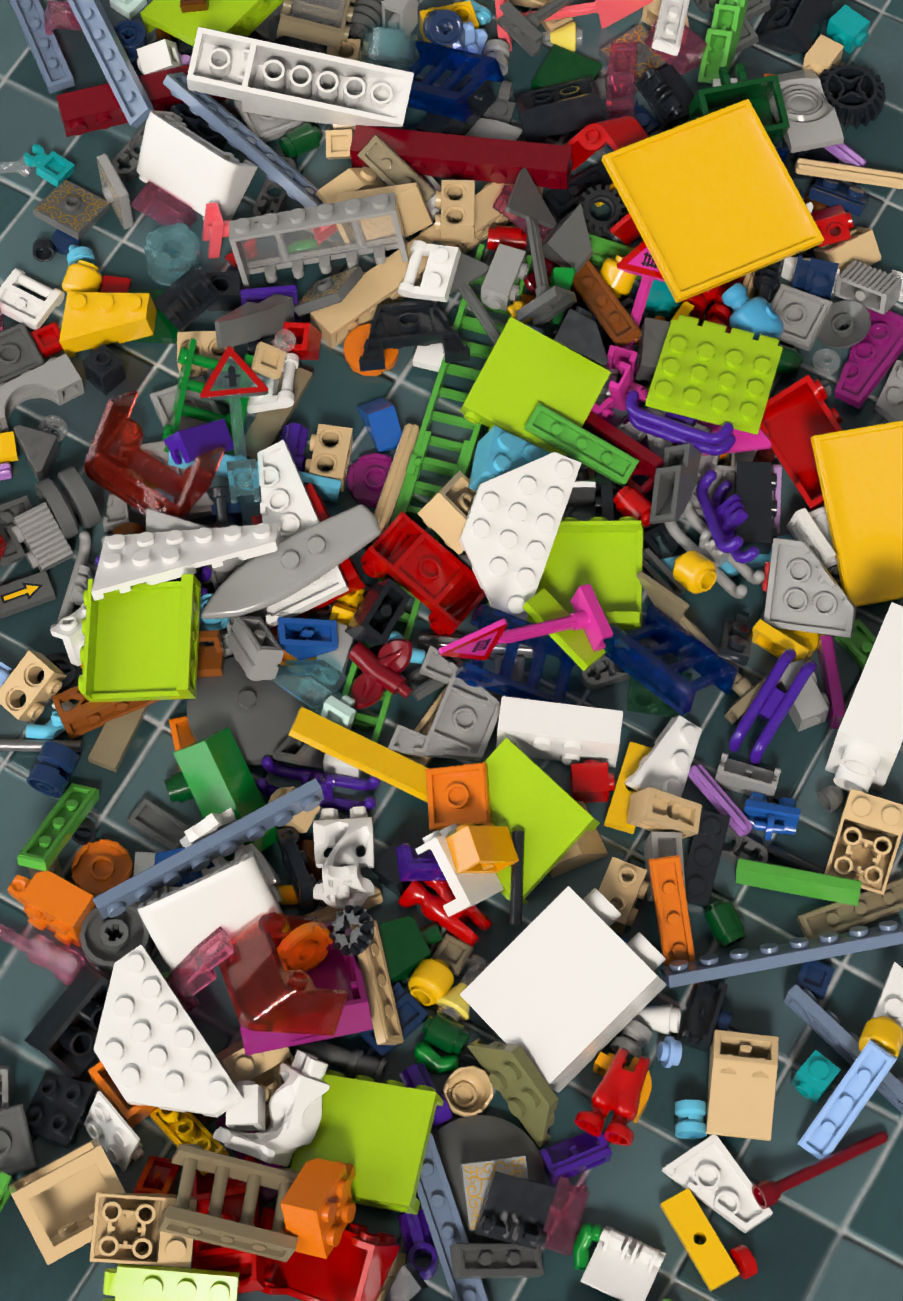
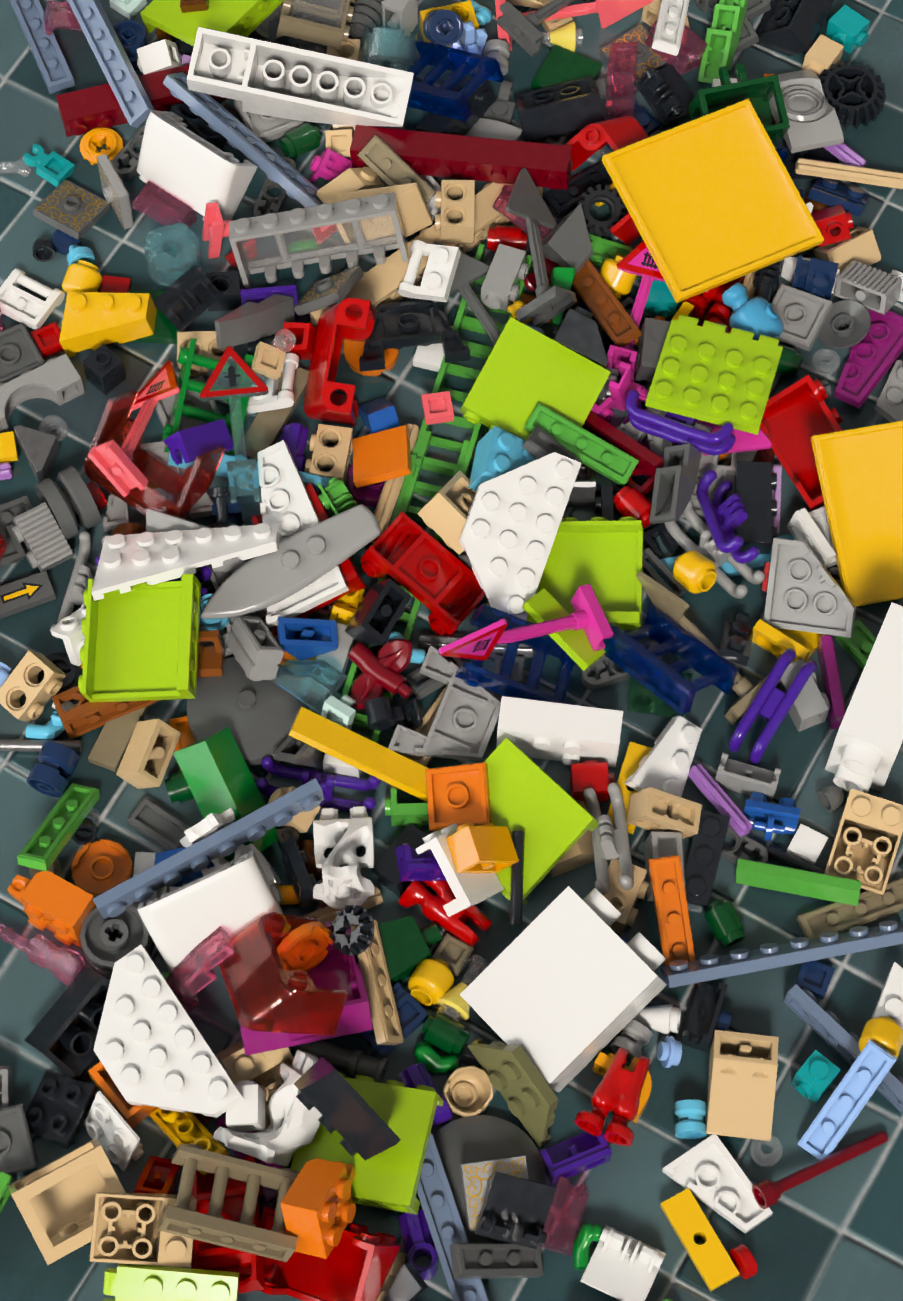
(96, 138): none -> light orange gear
(97, 495): none -> red tile
(116, 461): none -> coral piece
(148, 754): none -> tan brick
(328, 165): none -> dark pink bracket
(336, 497): none -> bright green hinge
(344, 1111): none -> black slope
(347, 320): none -> red windscreen
(381, 456): none -> orange tile
(383, 716): none -> black leg
(405, 813): none -> bright green bracket
(437, 407): none -> coral plate
(542, 444): none -> dark grey tile
(610, 842): none -> light grey piece
(766, 1159): none -> clear plate
(807, 844): none -> white tile

